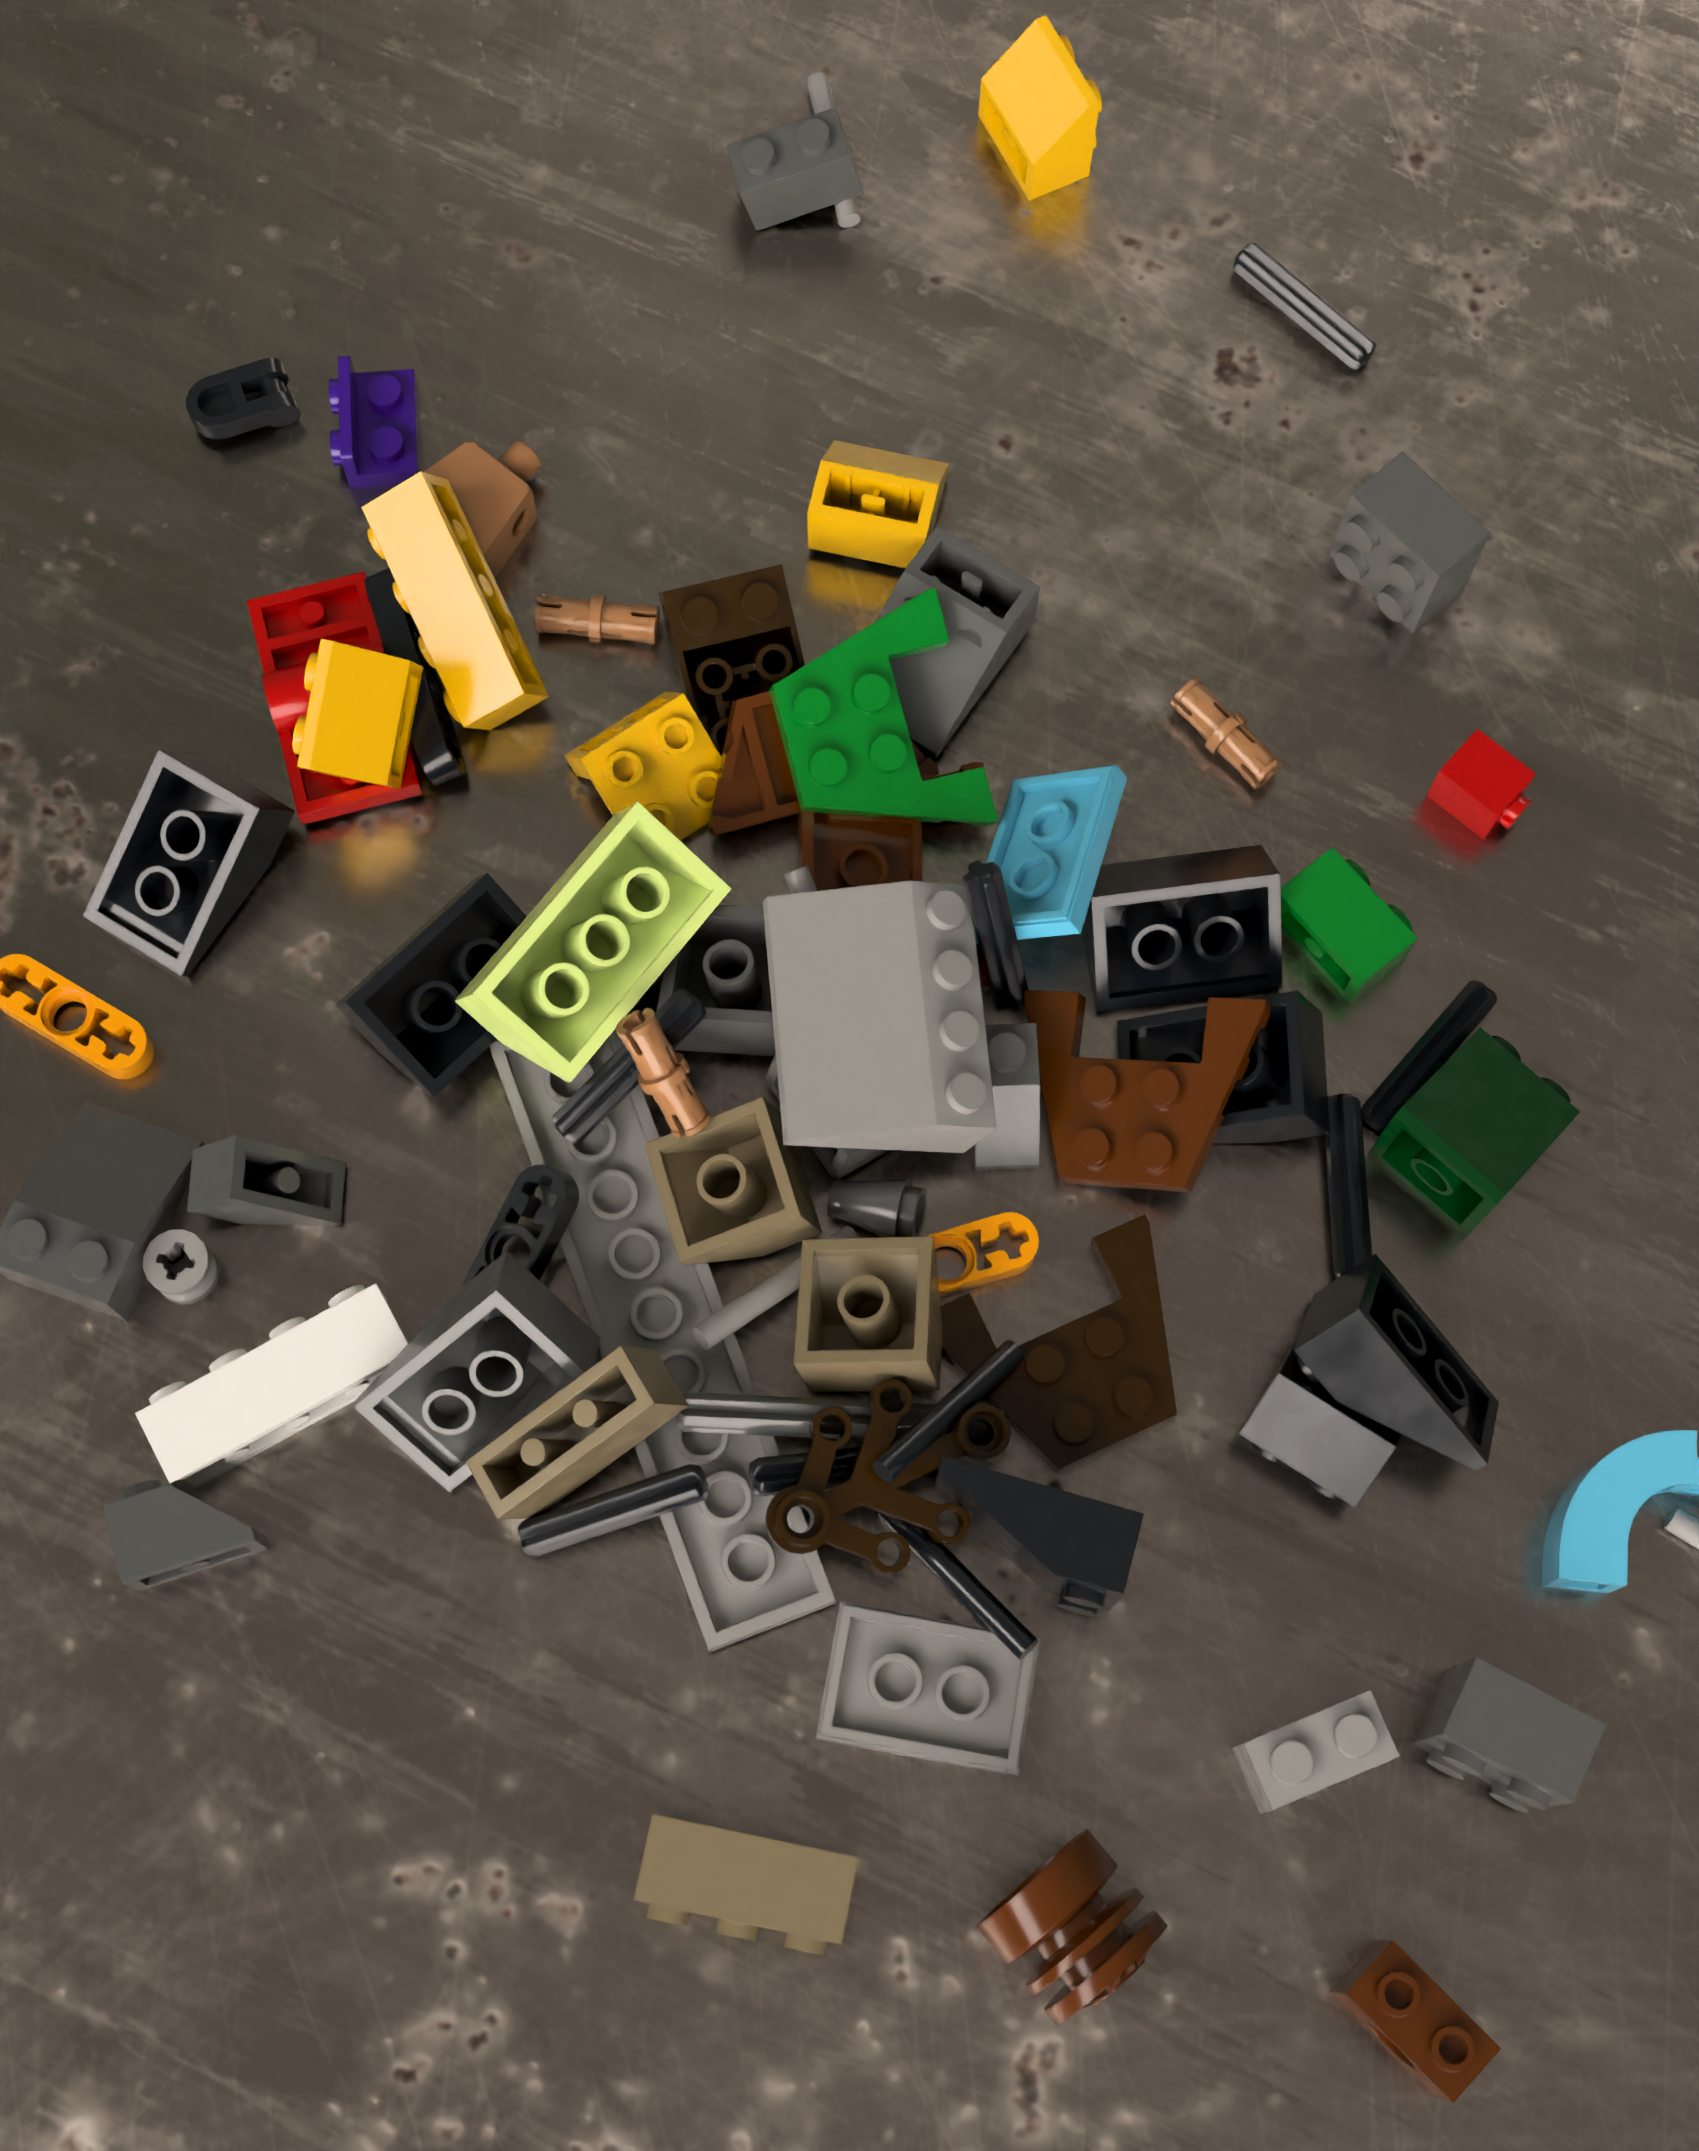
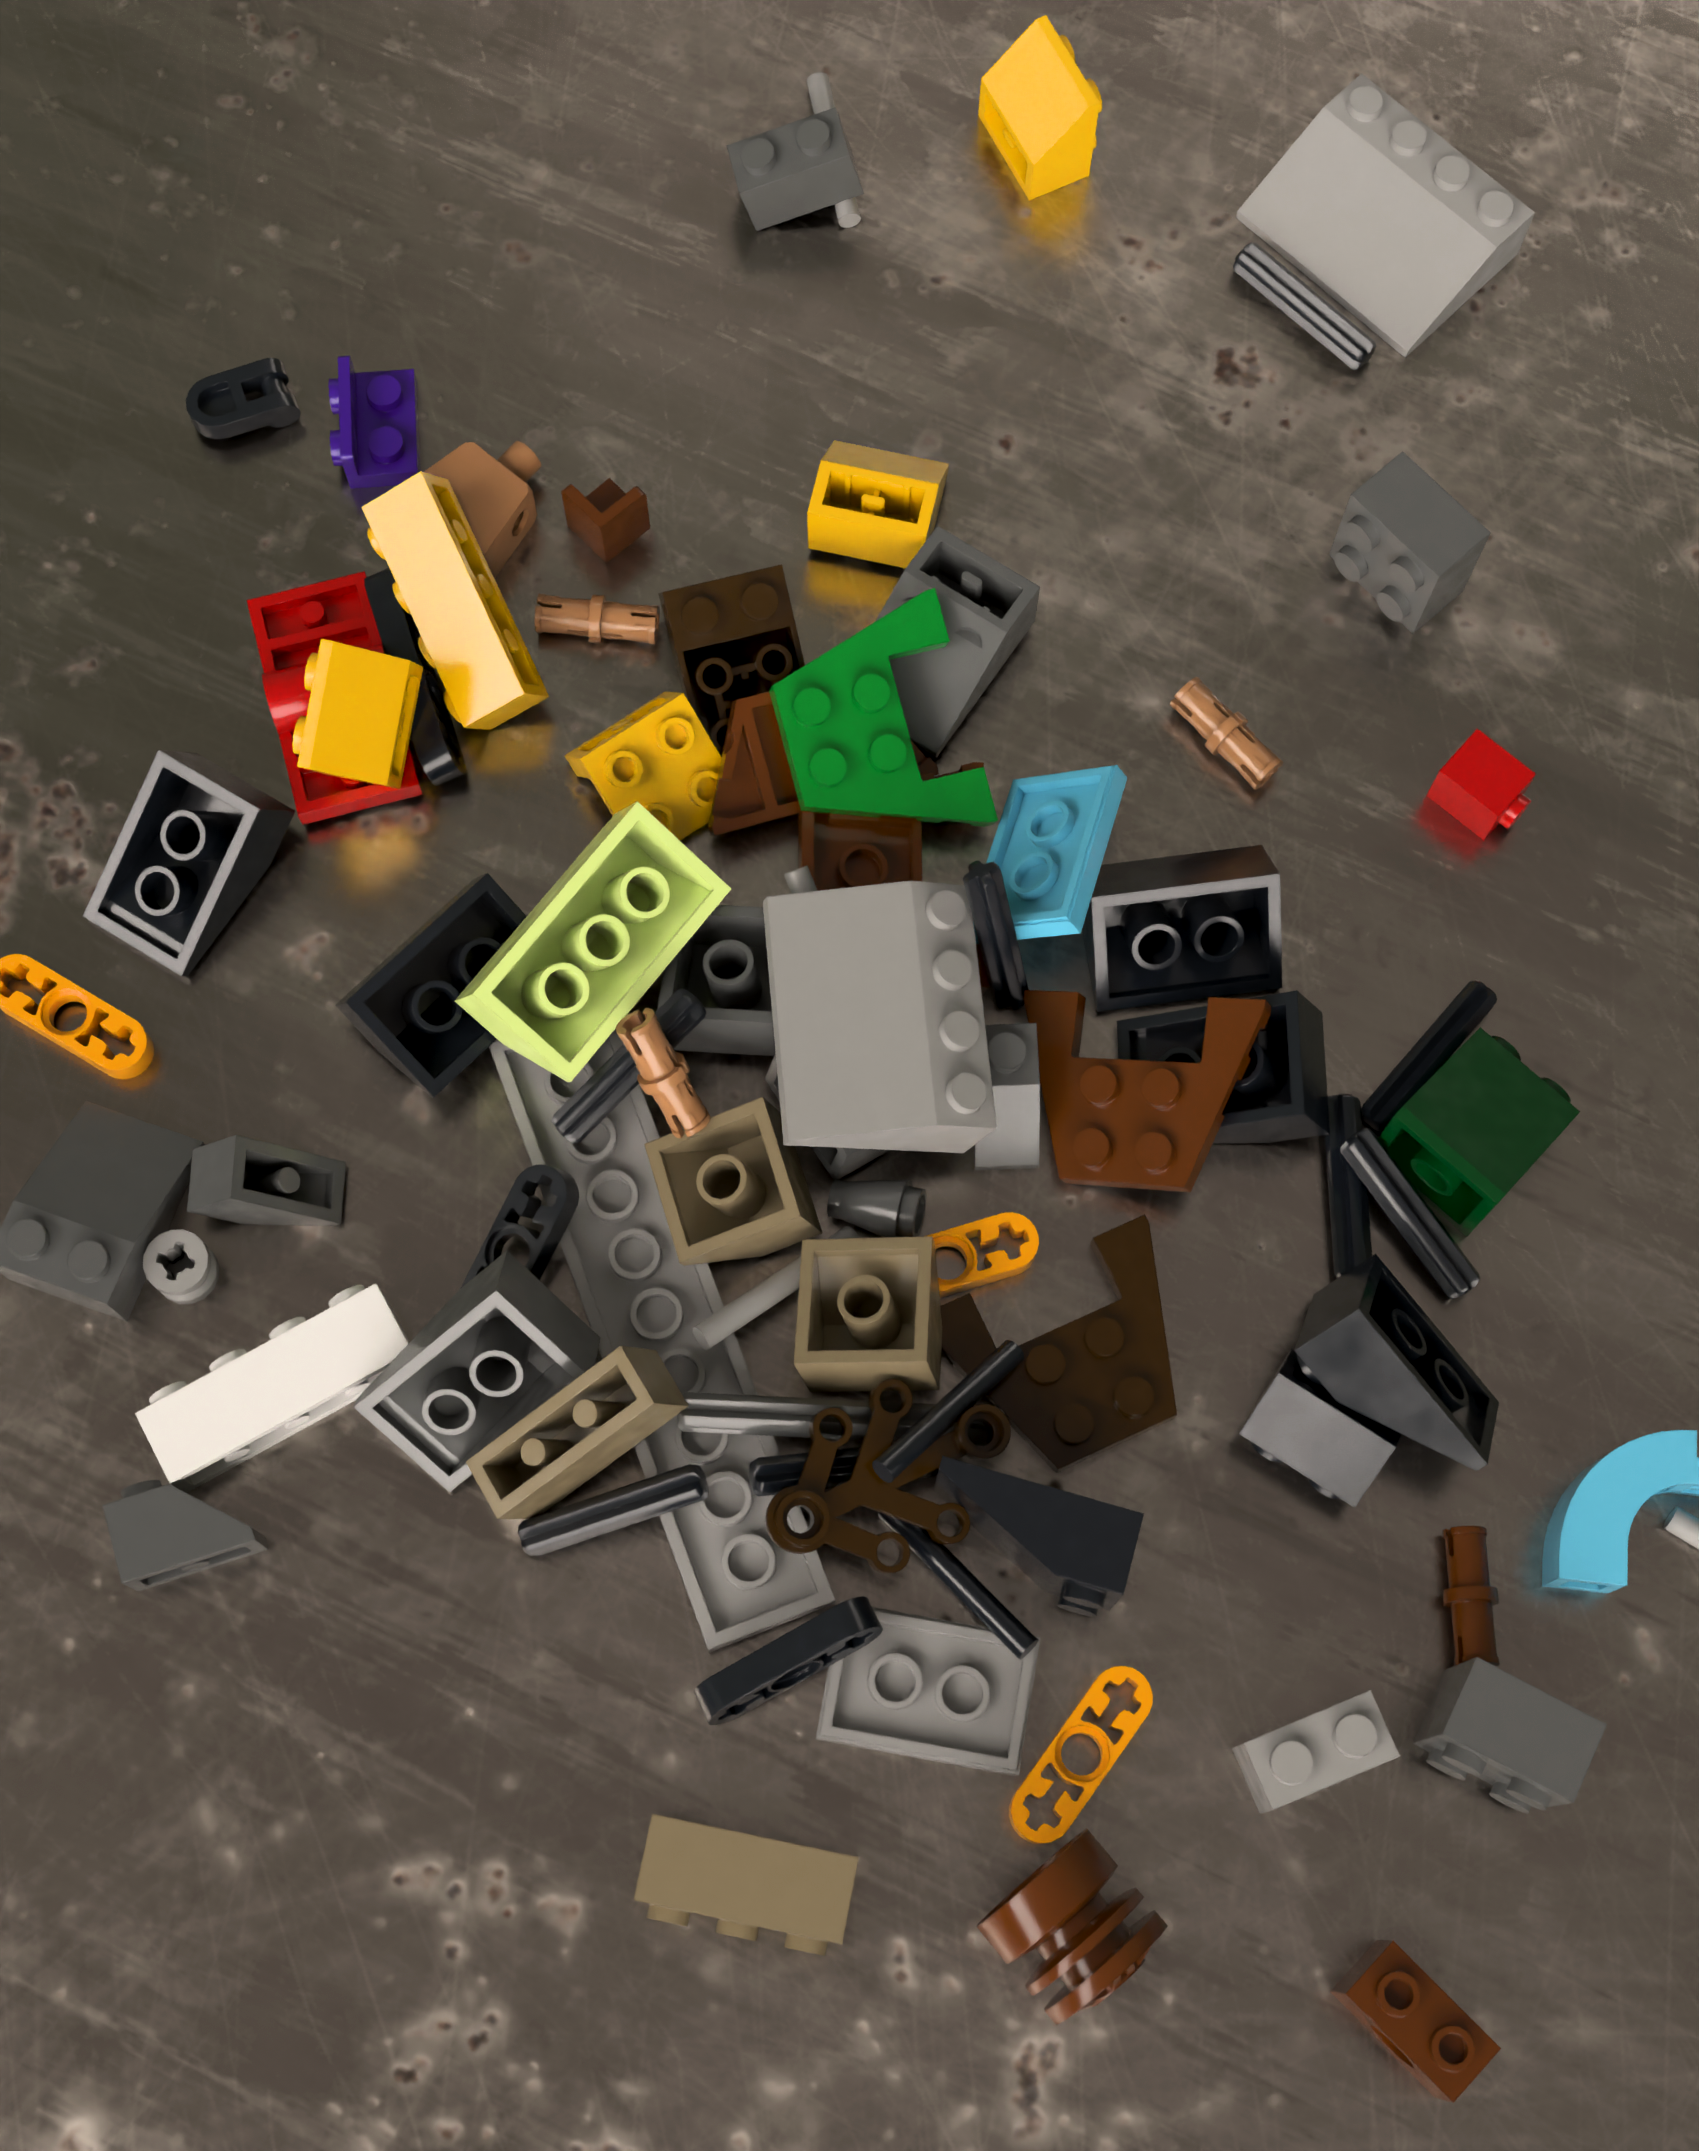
(607, 517): none -> reddish brown panel
(788, 1660): none -> black beam
(1124, 1723): none -> light orange beam
(1344, 924): green brick -> none
(1386, 216): none -> light grey slope
(1410, 1213): none -> black axle
(1470, 1594): none -> reddish brown pin

